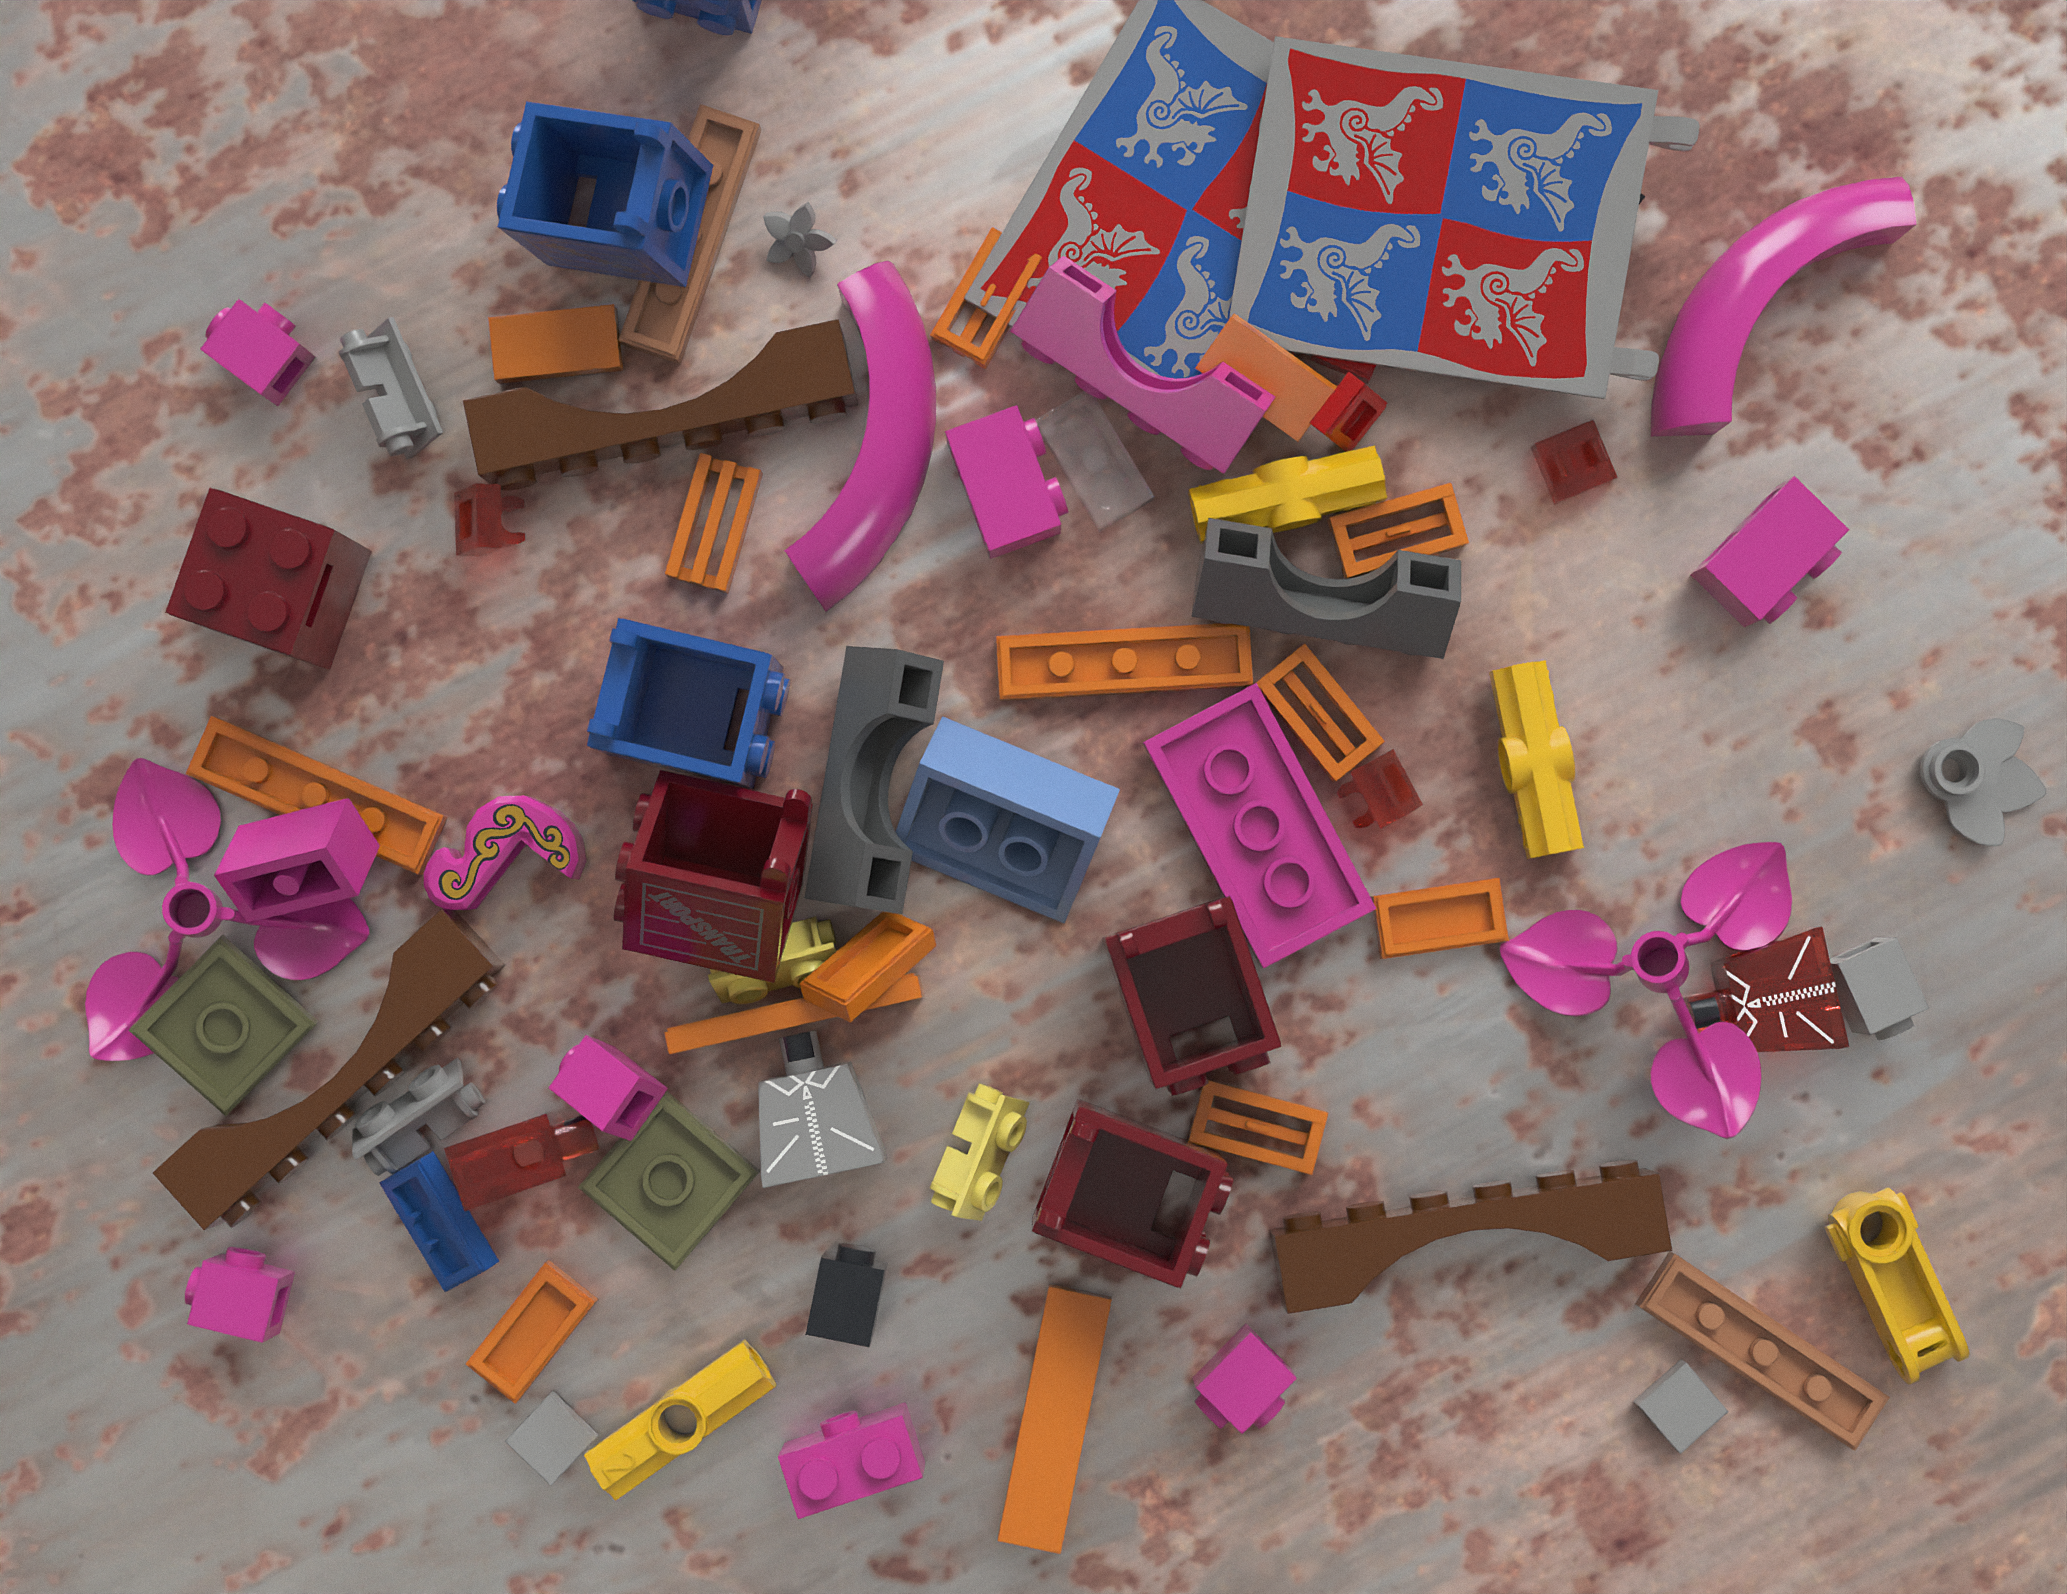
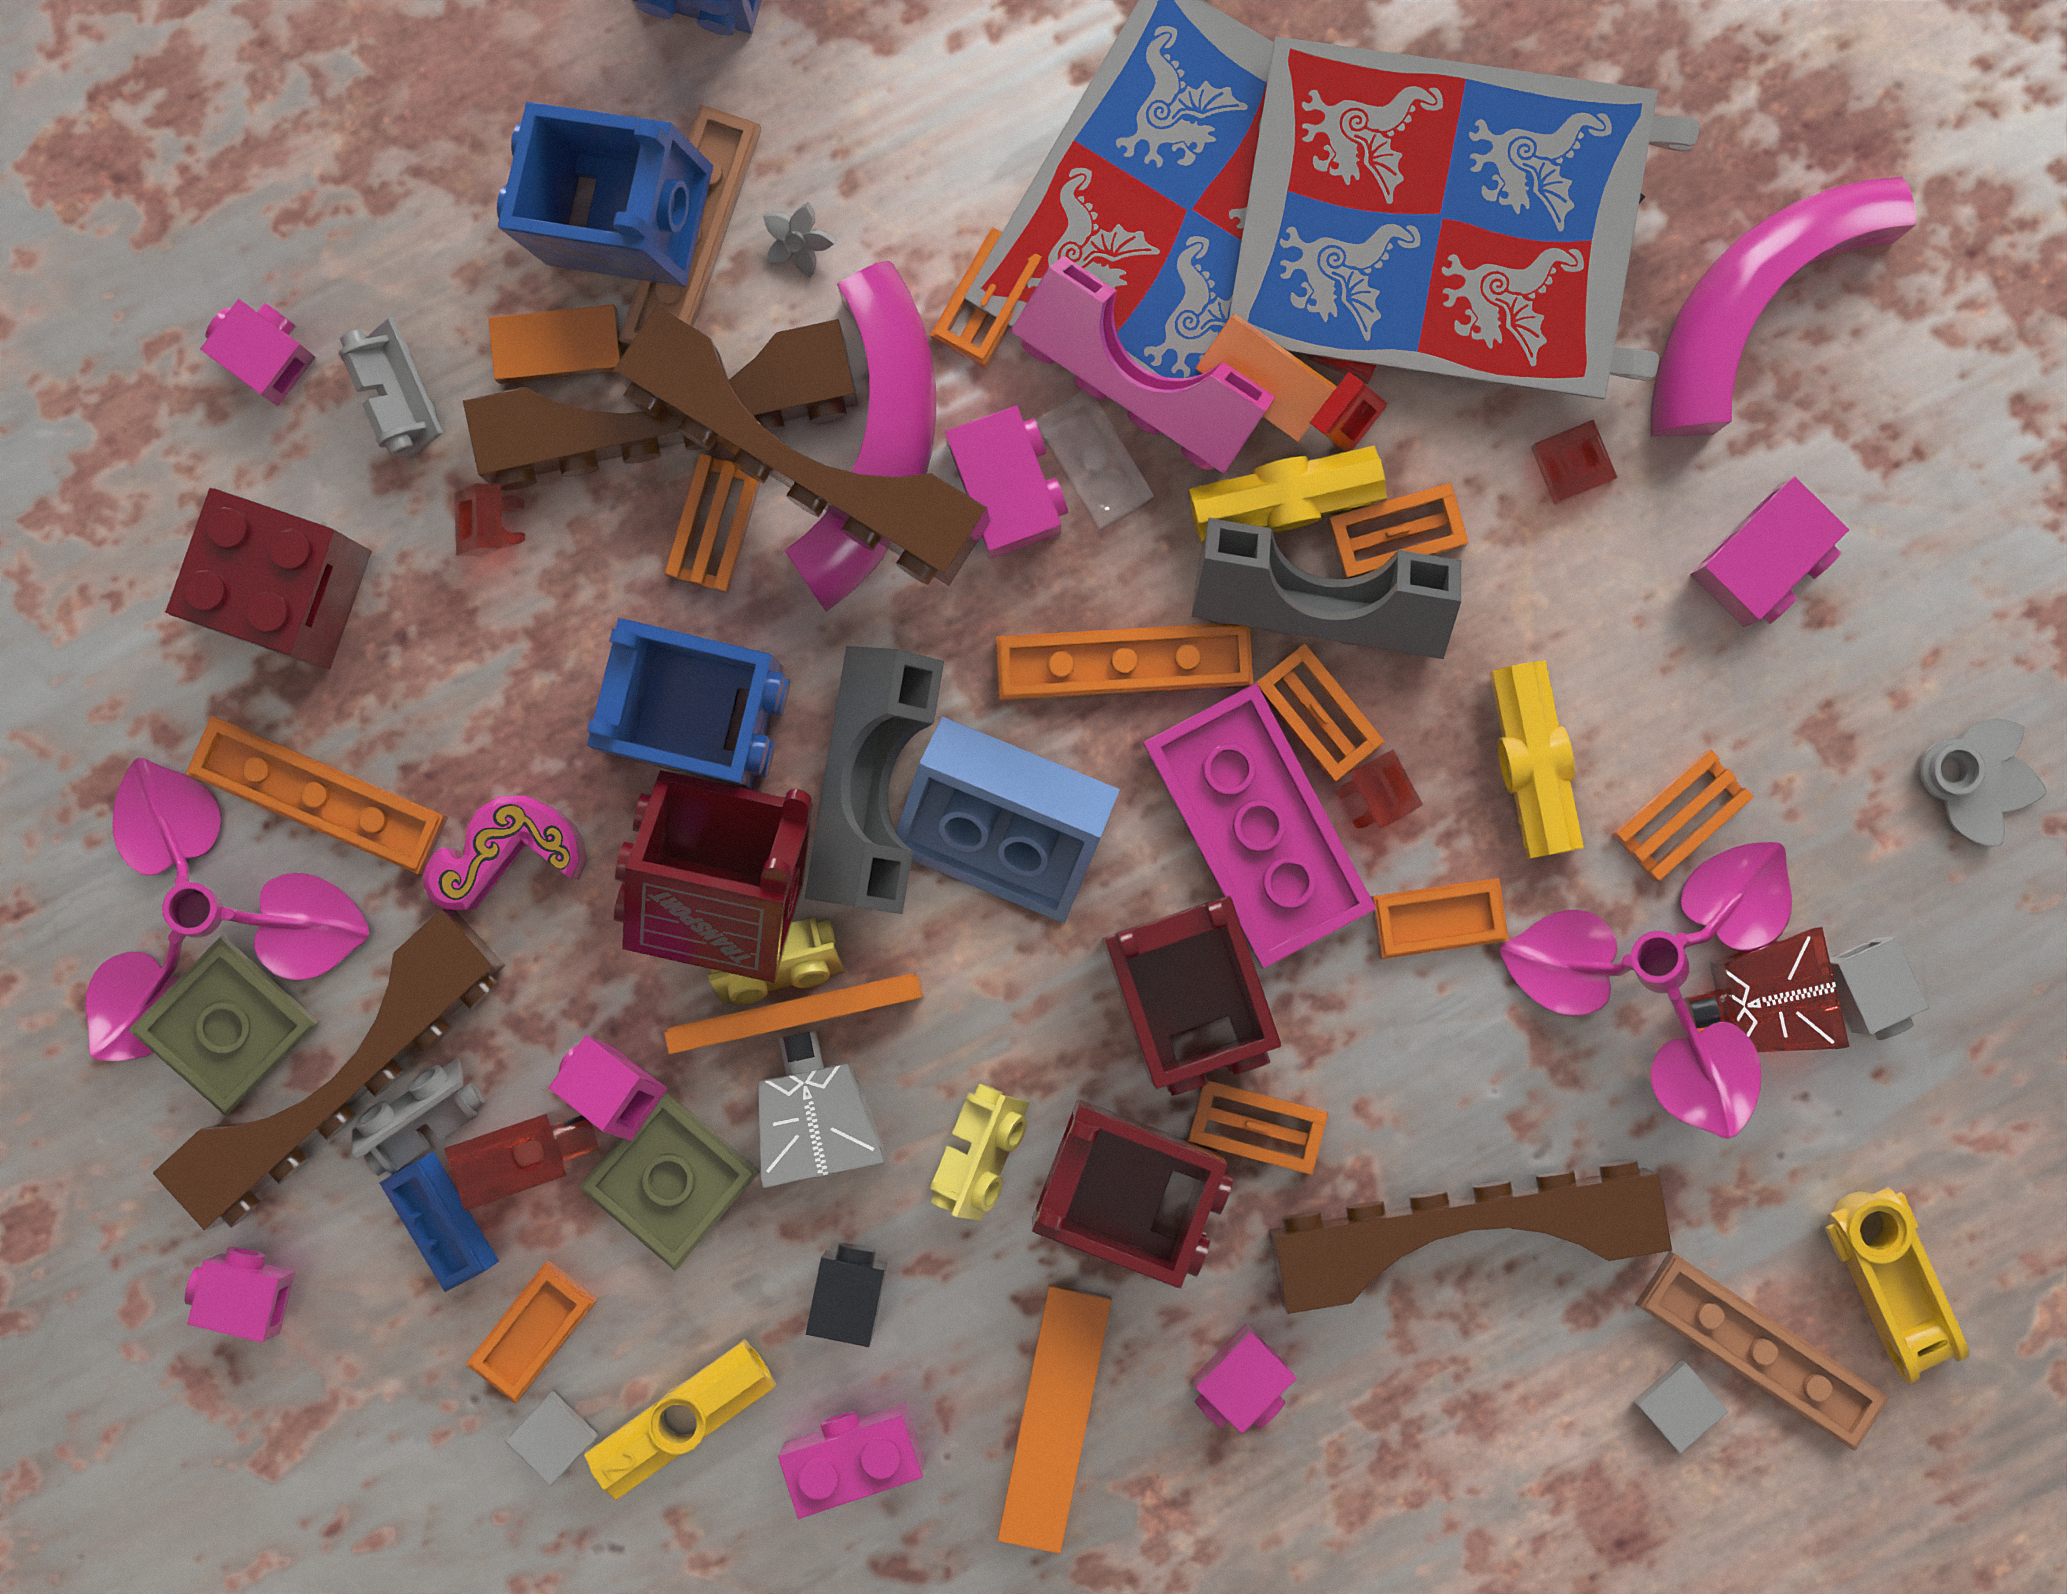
(297, 860): dark pink brick -> none
(868, 965): orange tile -> none
(911, 515): none -> reddish brown arch
(1723, 780): none -> orange tile

